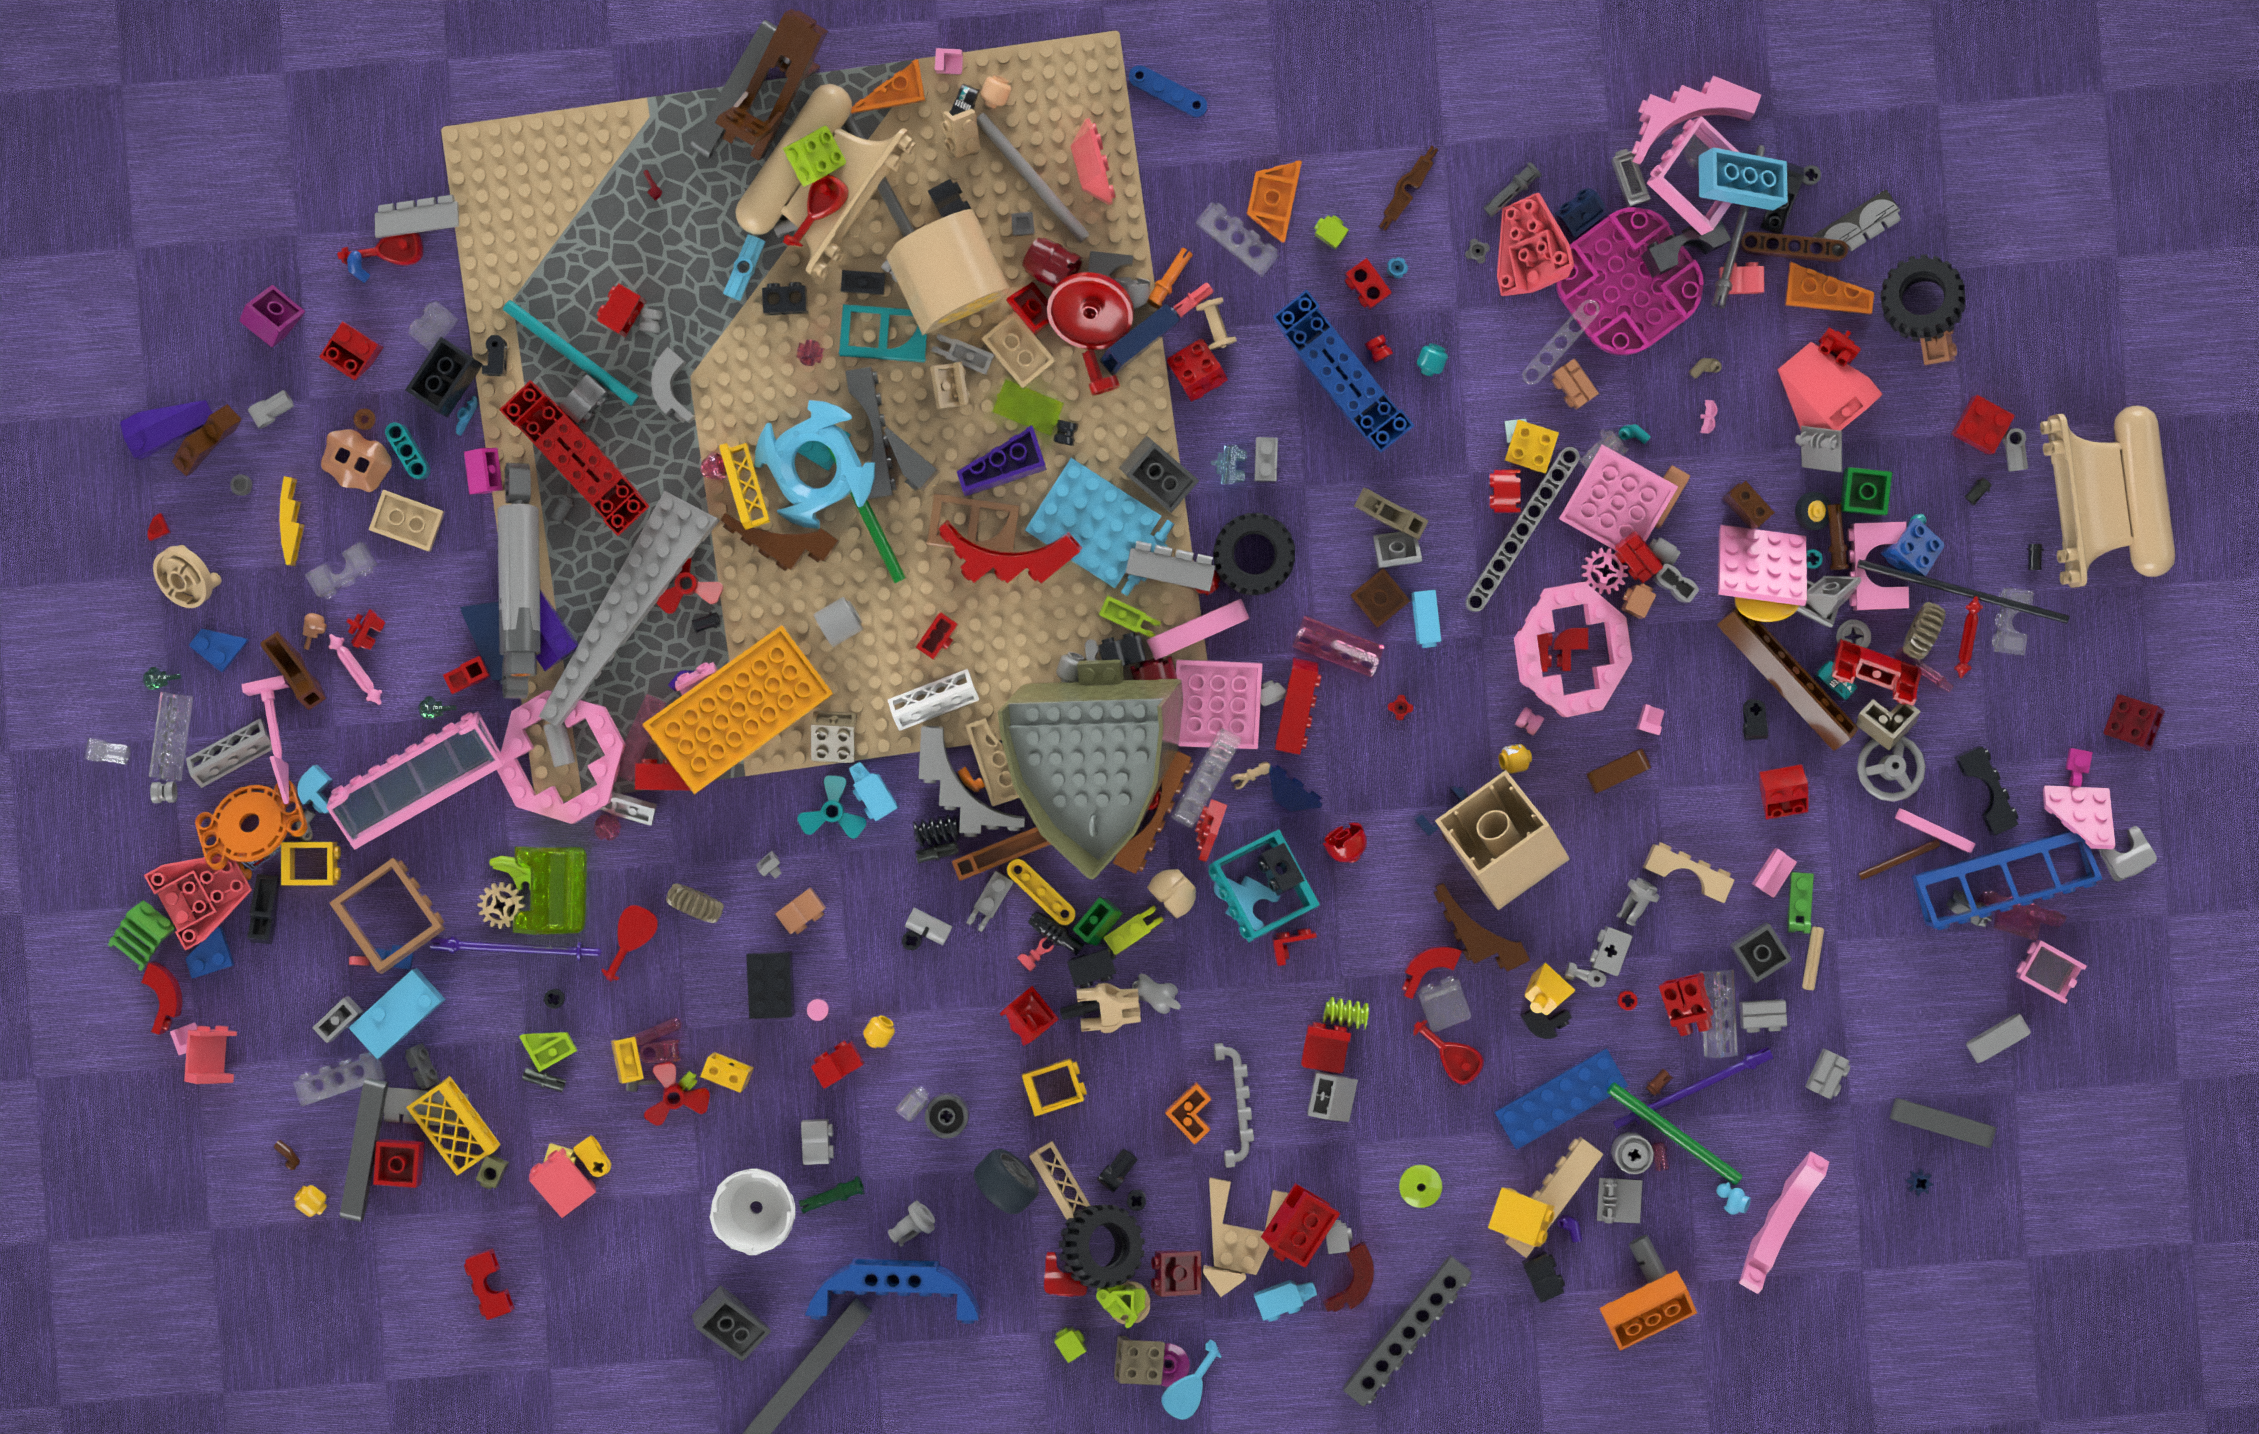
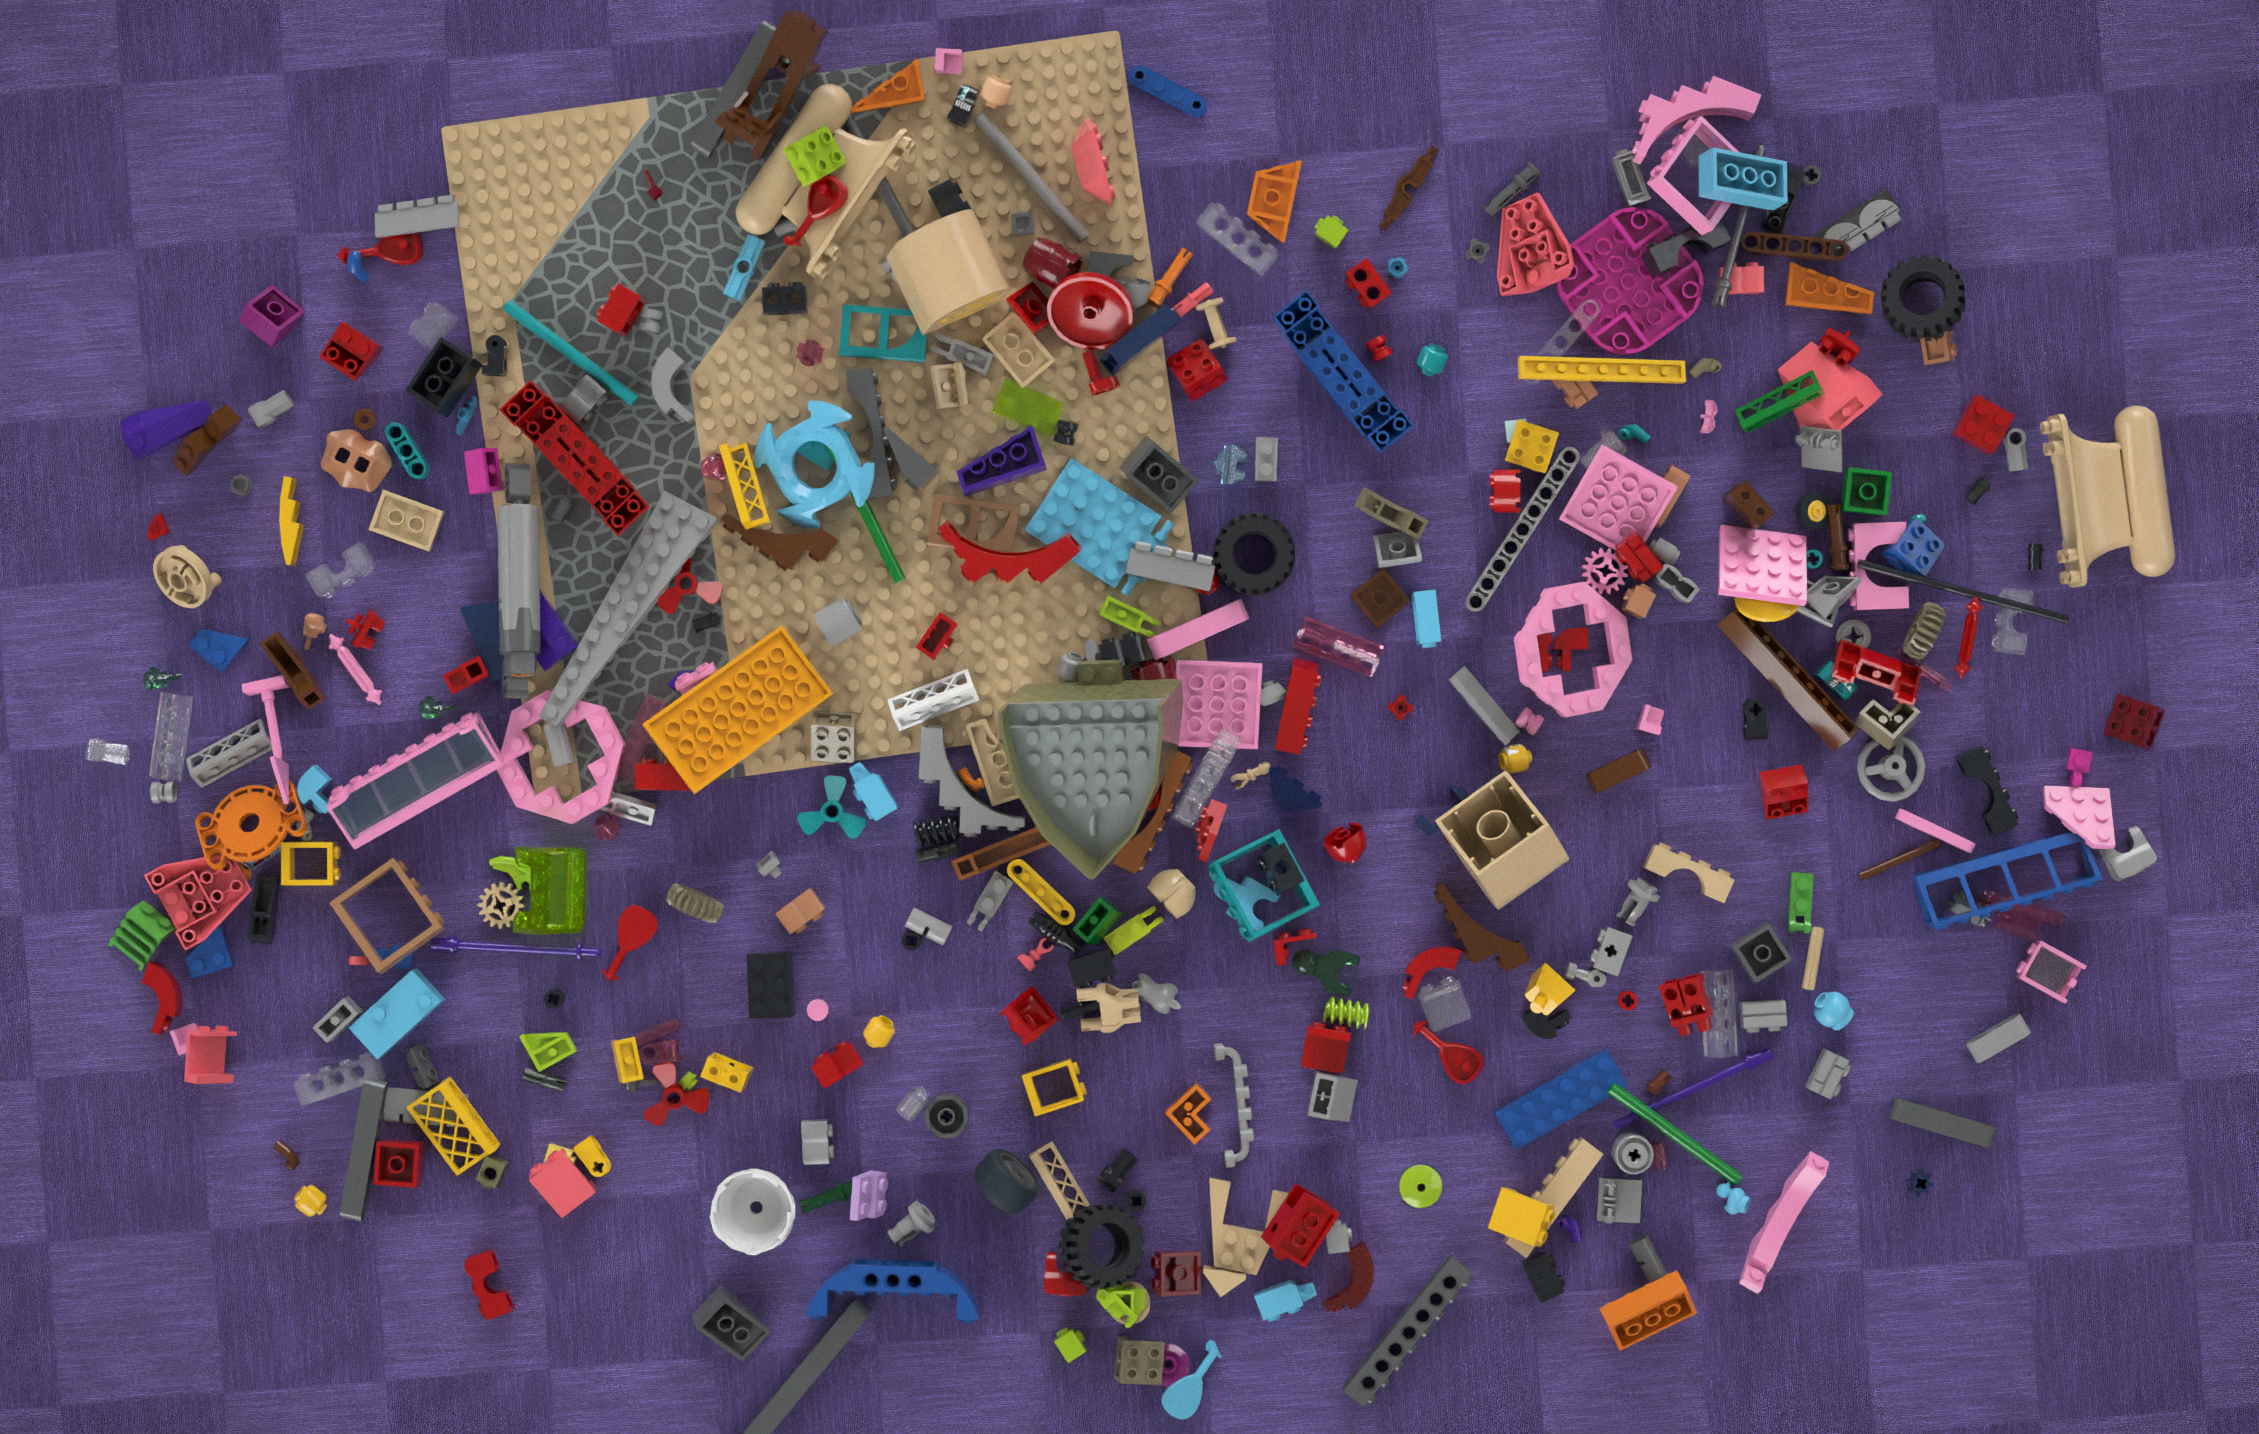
(863, 282): black plate -> none
(868, 1195): none -> lavender plate
(961, 132): tan bracket -> none
(1325, 967): none -> clear green piece
(1484, 705): none -> light grey fence
(1582, 211): dark blue bracket -> none
(1601, 369): none -> yellow plate
(1774, 872): bright pink panel -> none
(1781, 406): none -> green fence
(1833, 1010): none -> medium azure piece

